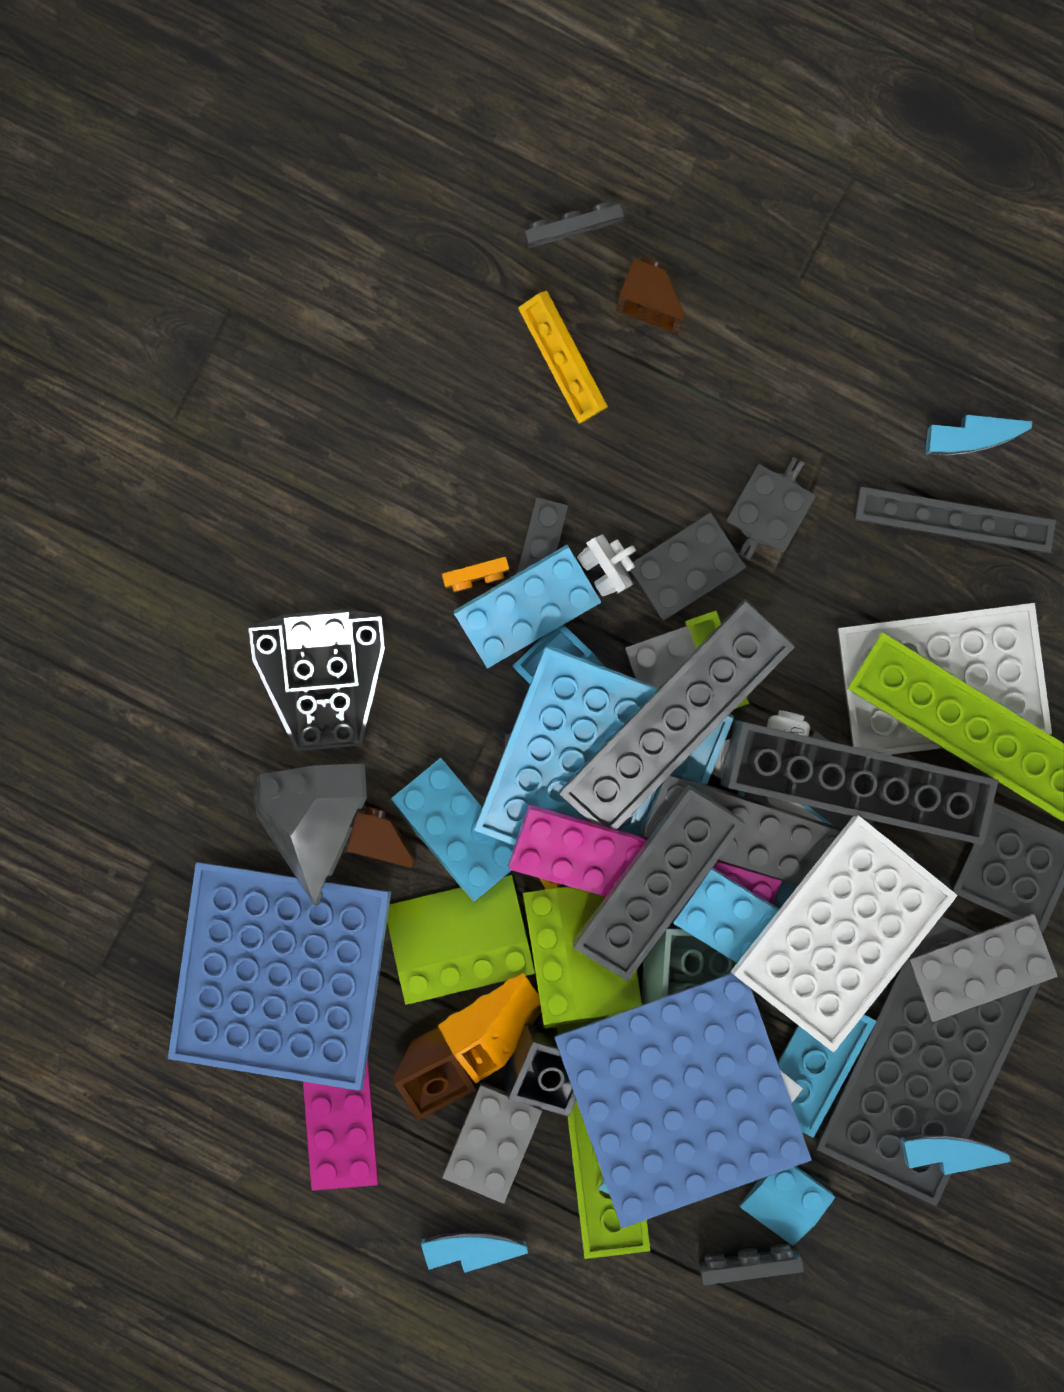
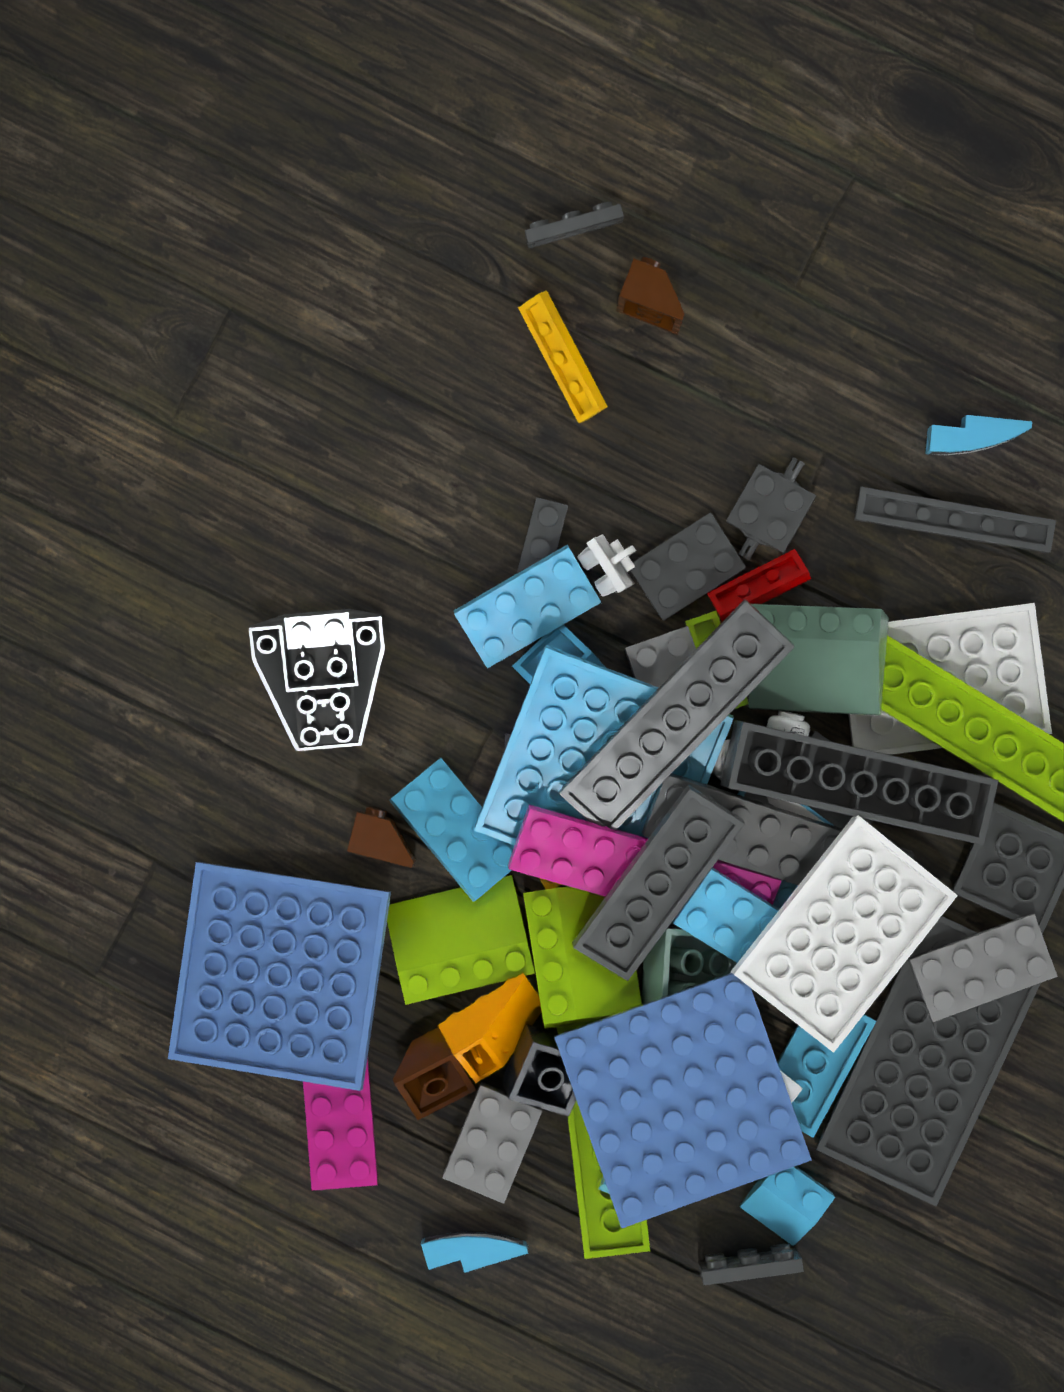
(310, 817): dark grey wedge -> none
(462, 578): light orange plate -> none
(760, 584): none -> red plate
(833, 663): none -> sand green slope
(951, 1153): medium azure slope -> none

